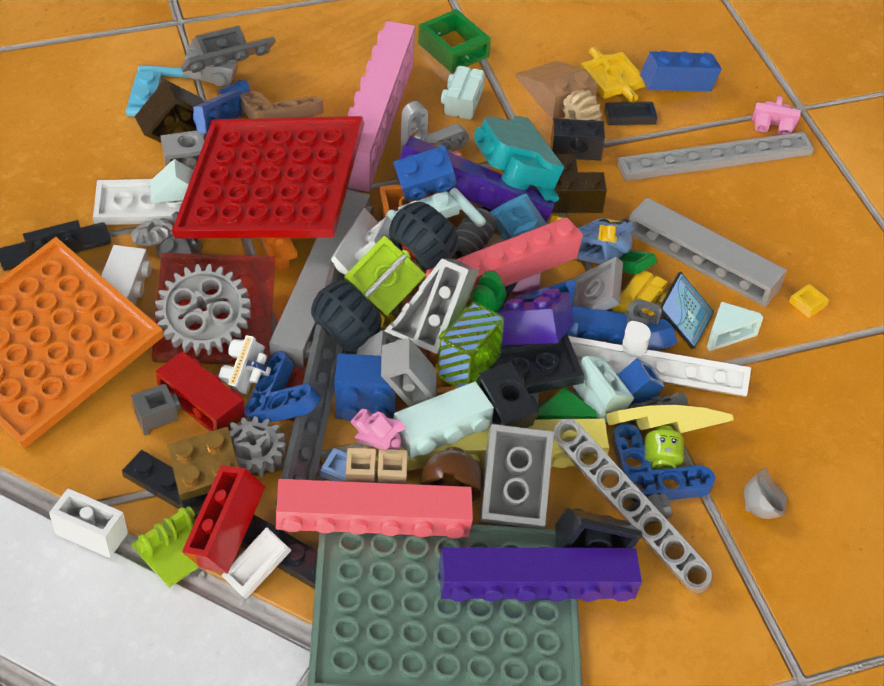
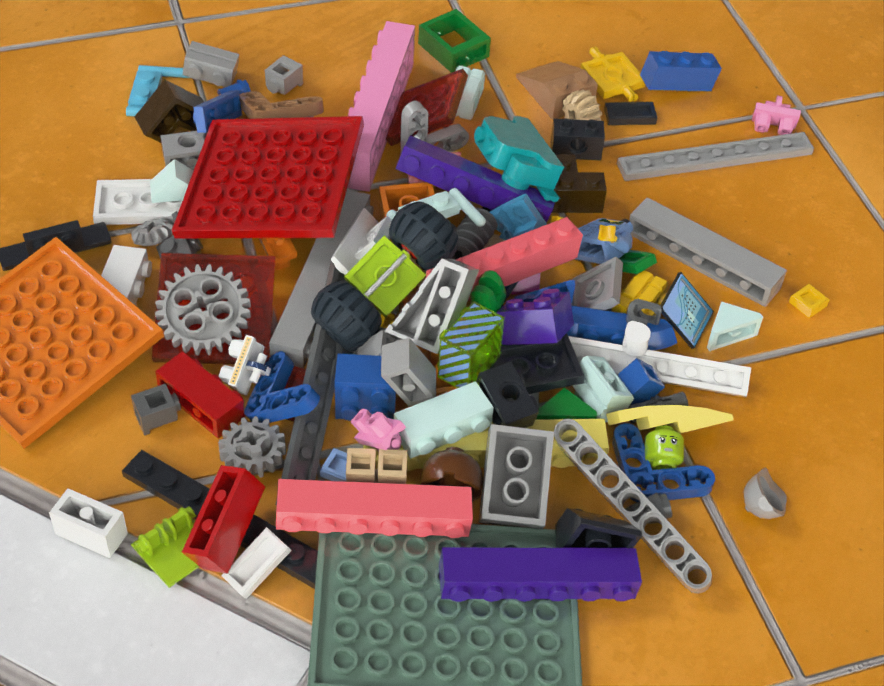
(199, 459): pearl gold plate -> none
(222, 46): dark grey bracket -> none
(280, 79): none -> light grey brick
(425, 173): blue bracket -> none
(439, 98): none -> clear red plate

